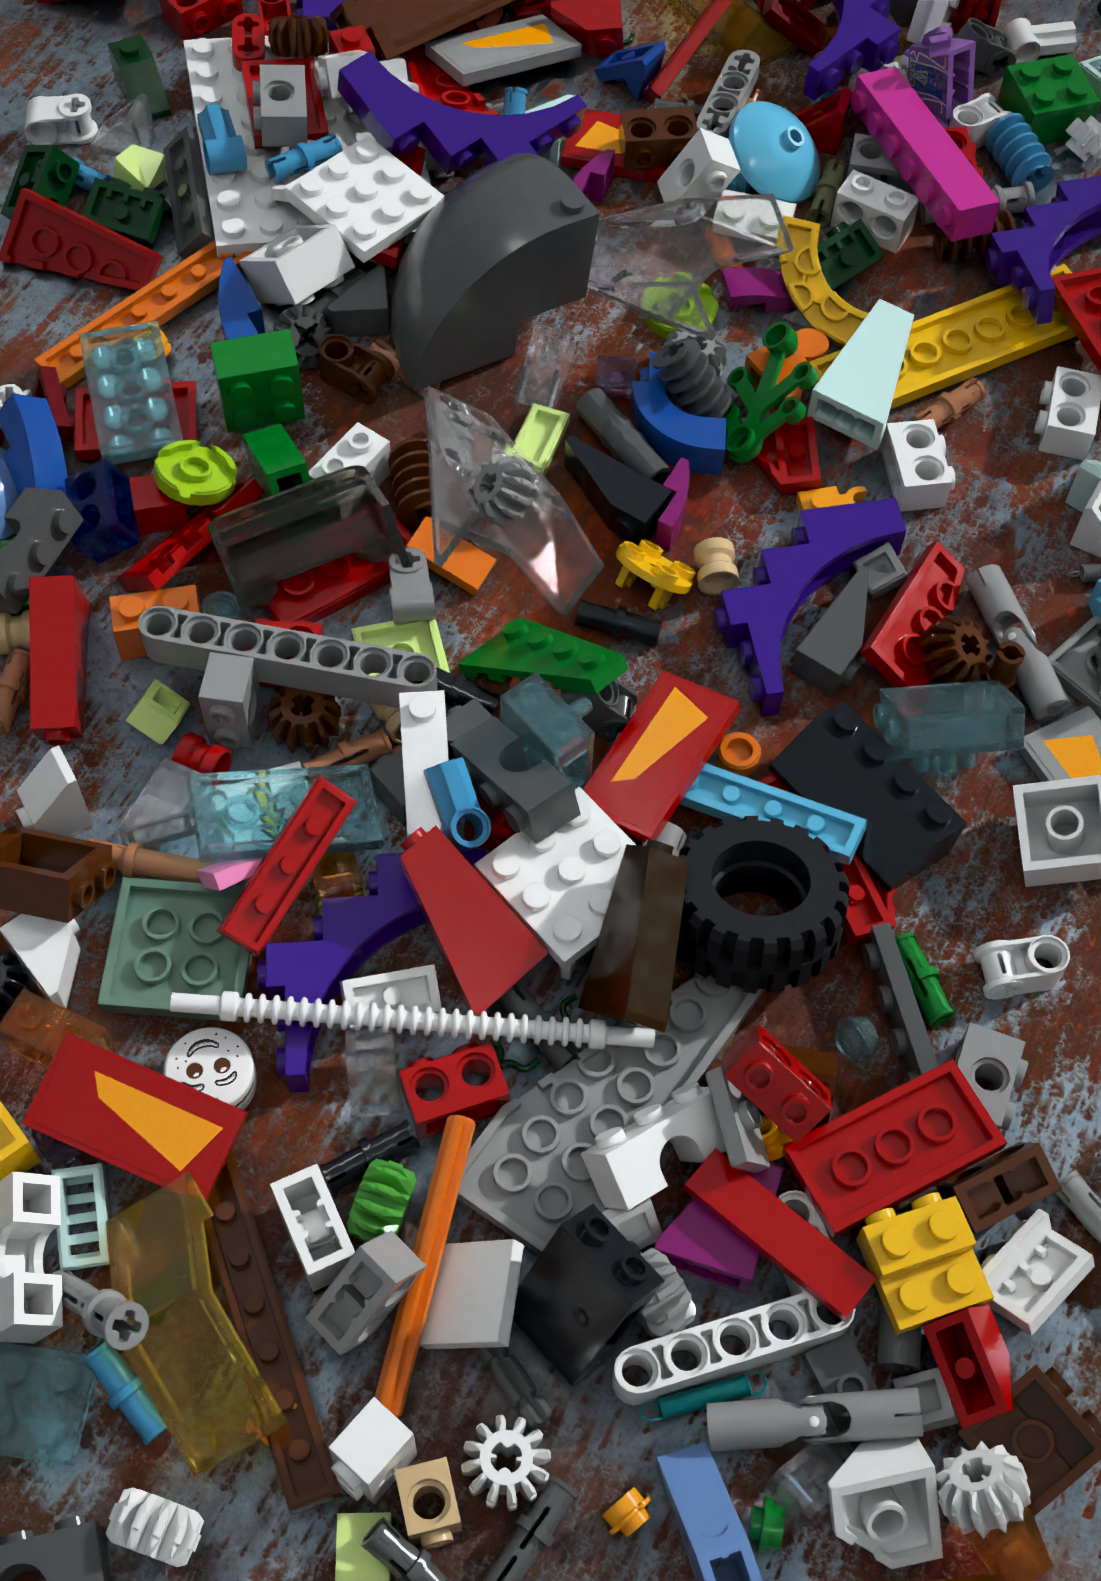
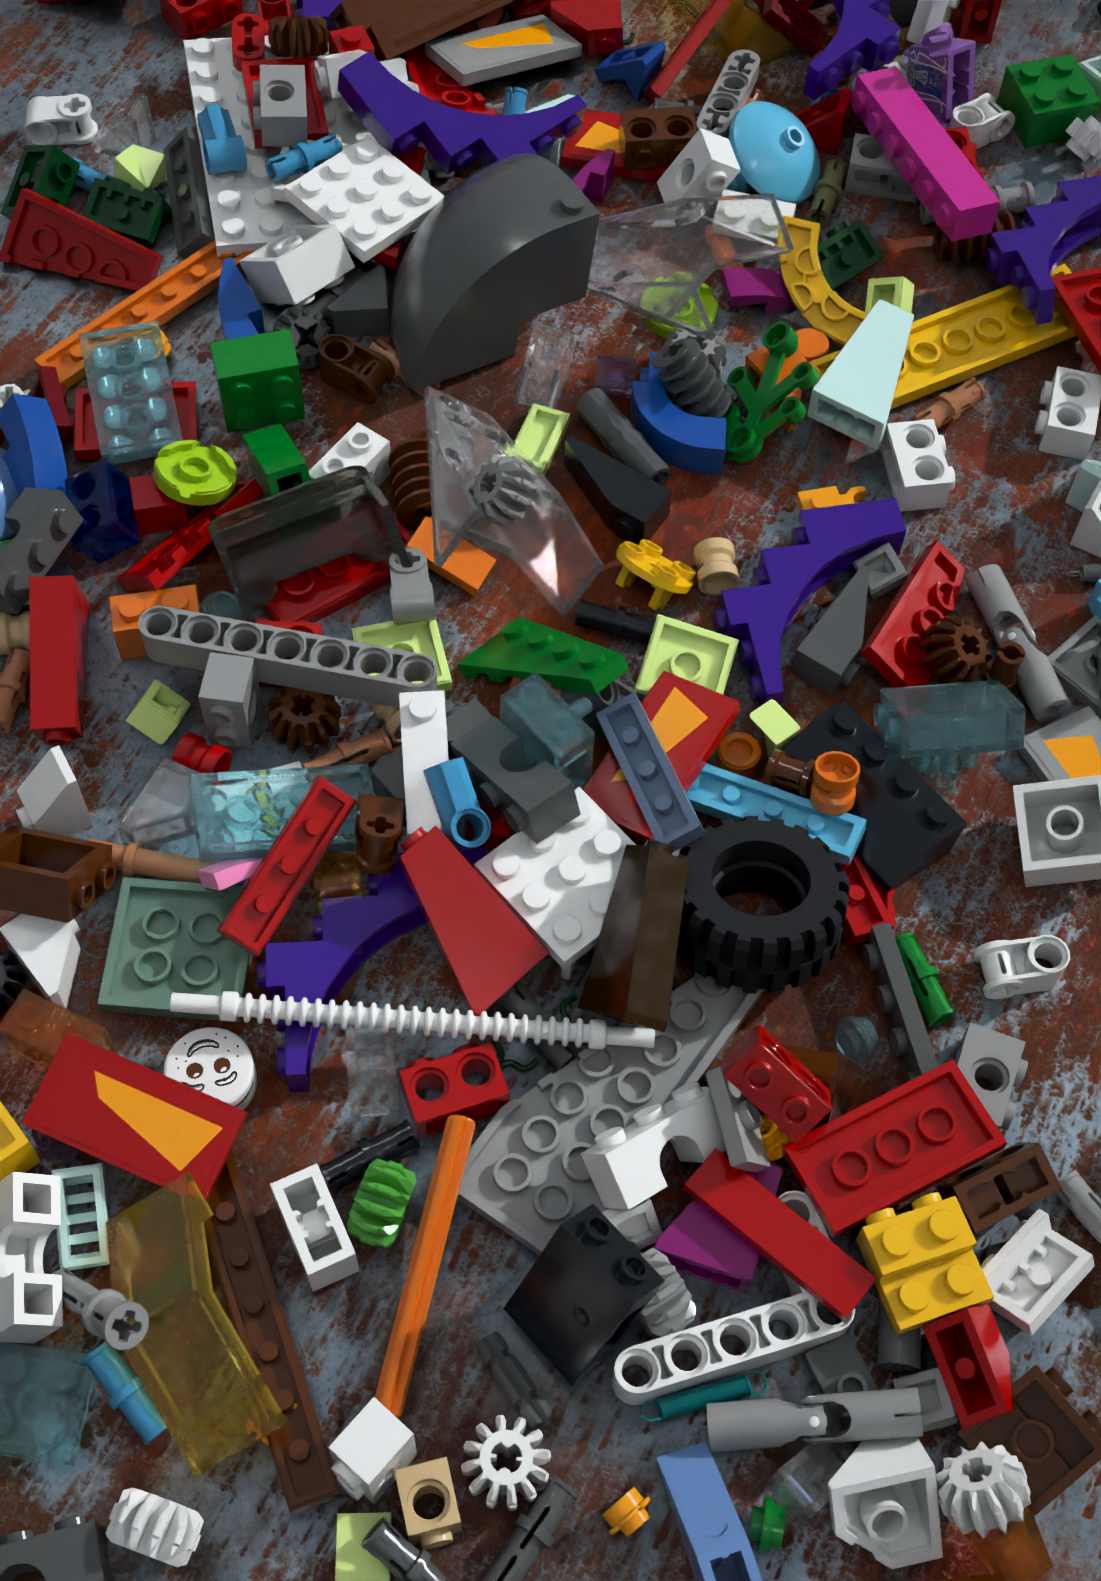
(137, 73): dark green slope -> none
(365, 1292): light grey brick -> none
(377, 831): none -> reddish brown piece
(405, 987): white plate -> none
(461, 691): black pin -> none
(474, 1295): white tile -> none
(650, 773): none -> sand blue plate
(672, 518): magenta slope -> none
(687, 653): none -> yellowish green tile
(776, 725): none -> yellowish green slope
(789, 773): none -> reddish brown bush
(791, 457): red wing -> none
(834, 783): none -> orange wheel
(882, 207): white brick -> none
(894, 290): none -> yellowish green slope
(991, 48): dark grey piece -> none
(1019, 152): dark azure piece -> none
(1033, 41): white piece -> none

